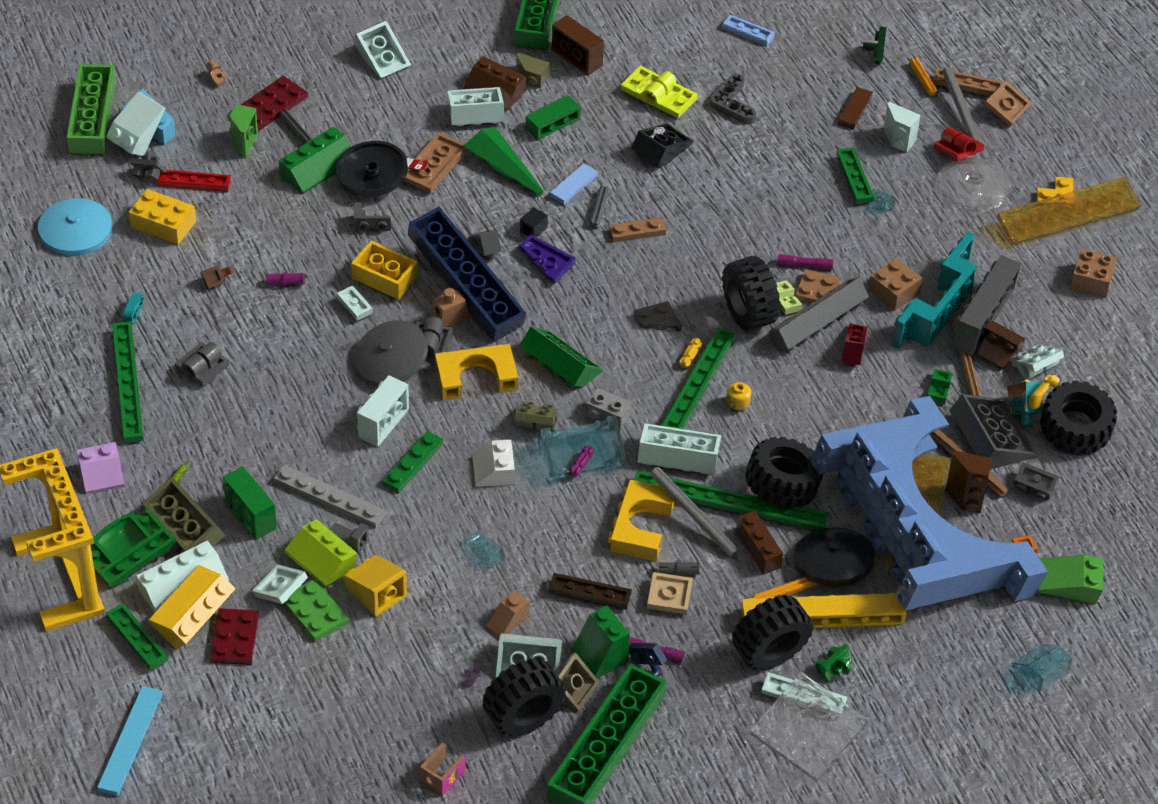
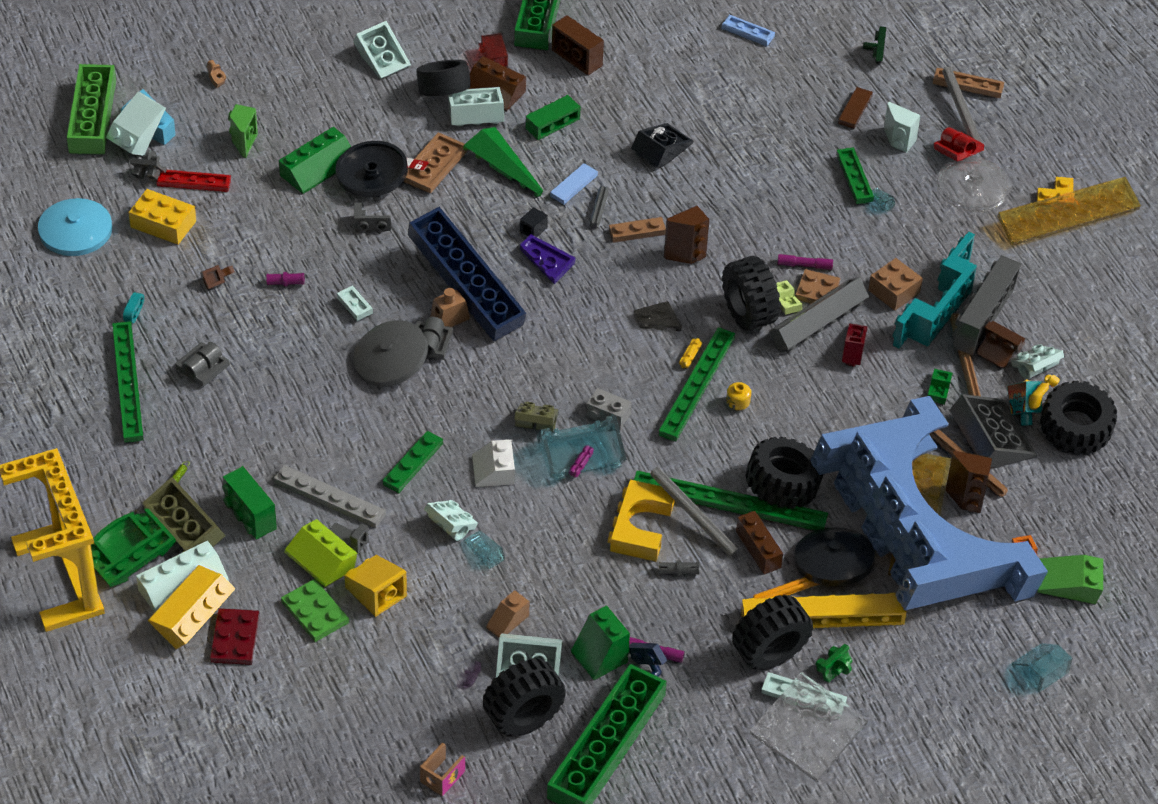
(100, 468): lavender slope -> none
(129, 741): medium azure tile -> none
(137, 636): green plate -> none
(275, 98): dark red plate -> none
(279, 584): light aqua plate -> none
(295, 127): dark grey axle -> none
(382, 410): light aqua brick -> none
(384, 269): yellow brick -> none
(443, 77): none -> black tyre
(451, 518): none -> light aqua plate
(487, 243): dark grey slope -> none
(493, 48): none -> clear red brick
(494, 358): yellow arch -> none
(533, 68): olive slope -> none
(560, 357): green slope -> none
(578, 682): dark tan slope -> none
(590, 591): dark brown plate -> none
(659, 91): neon yellow plate -> none
(669, 593): tan plate -> none
(679, 449): light aqua slope -> none
(686, 236): none -> reddish brown slope
(743, 113): dark grey beam -> none
(922, 76): light orange axle -> none
(1007, 103): medium nougat plate -> none
(1035, 480): dark grey bracket -> none
(1093, 273): medium nougat brick -> none

